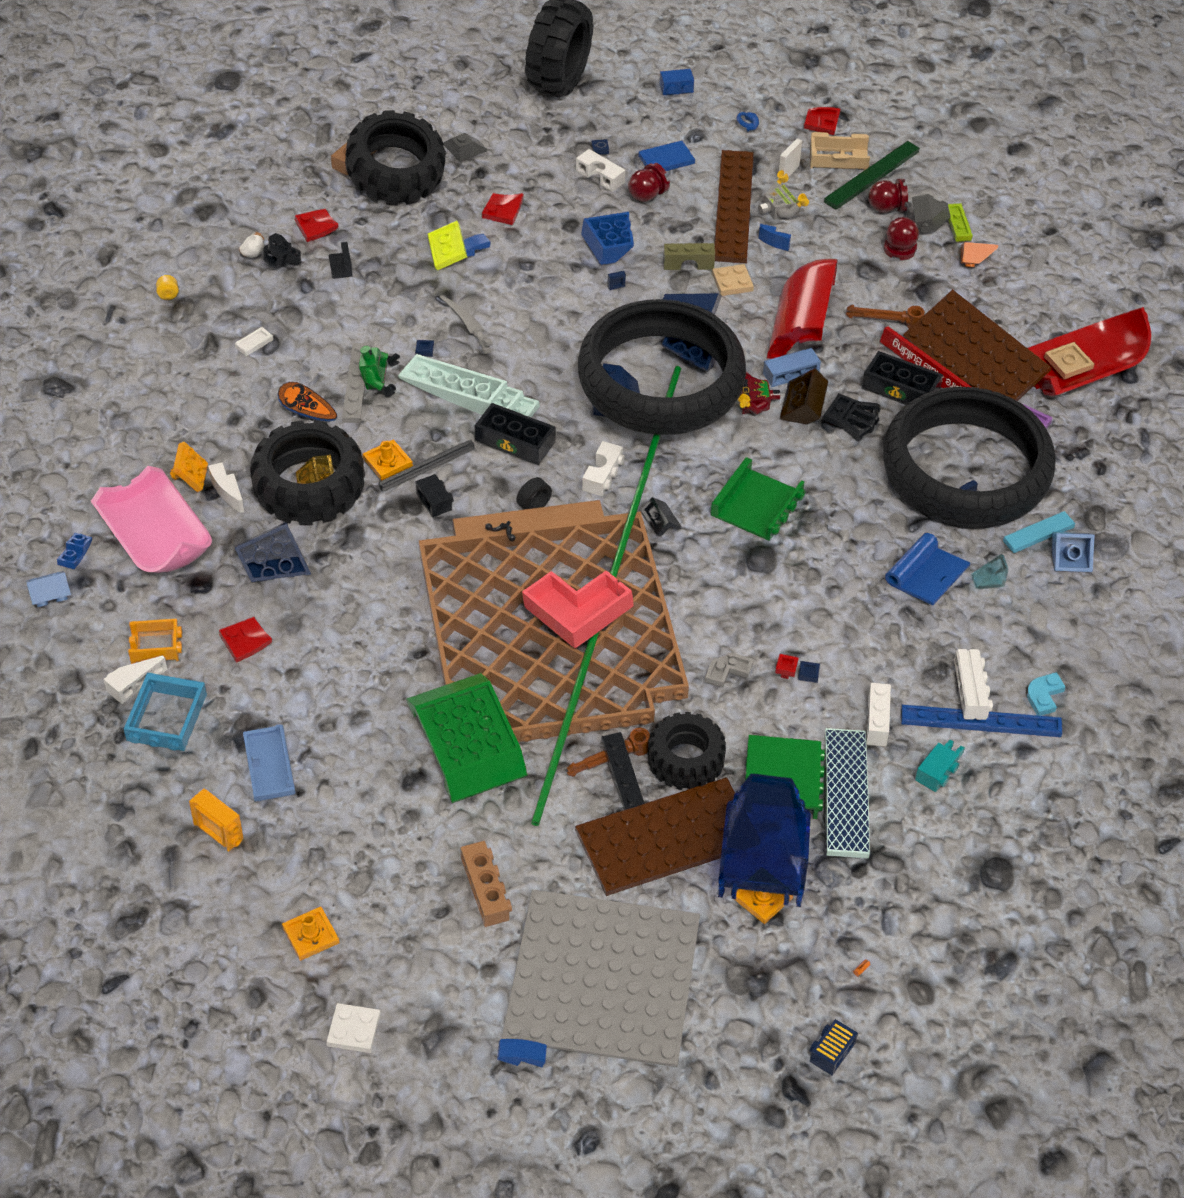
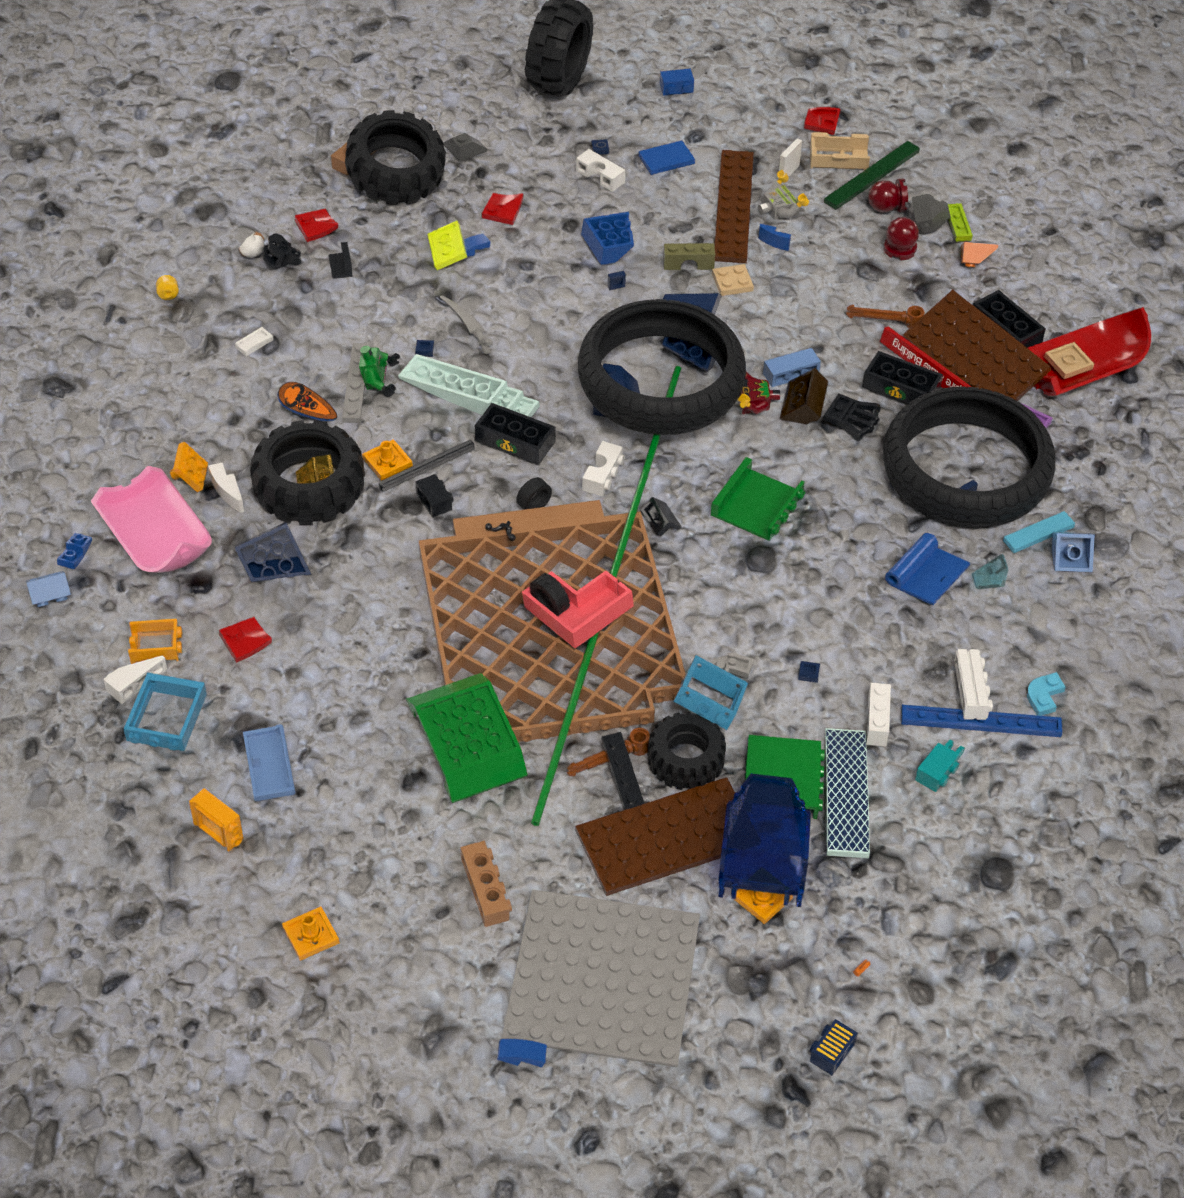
(353, 1028): white plate -> none
(550, 593): none -> black tyre
(648, 182): dark red tile -> none
(717, 679): none -> dark azure window
(748, 116): blue piece -> none
(786, 666): red tile -> none
(803, 306): red panel -> none
(1011, 318): none -> black brick

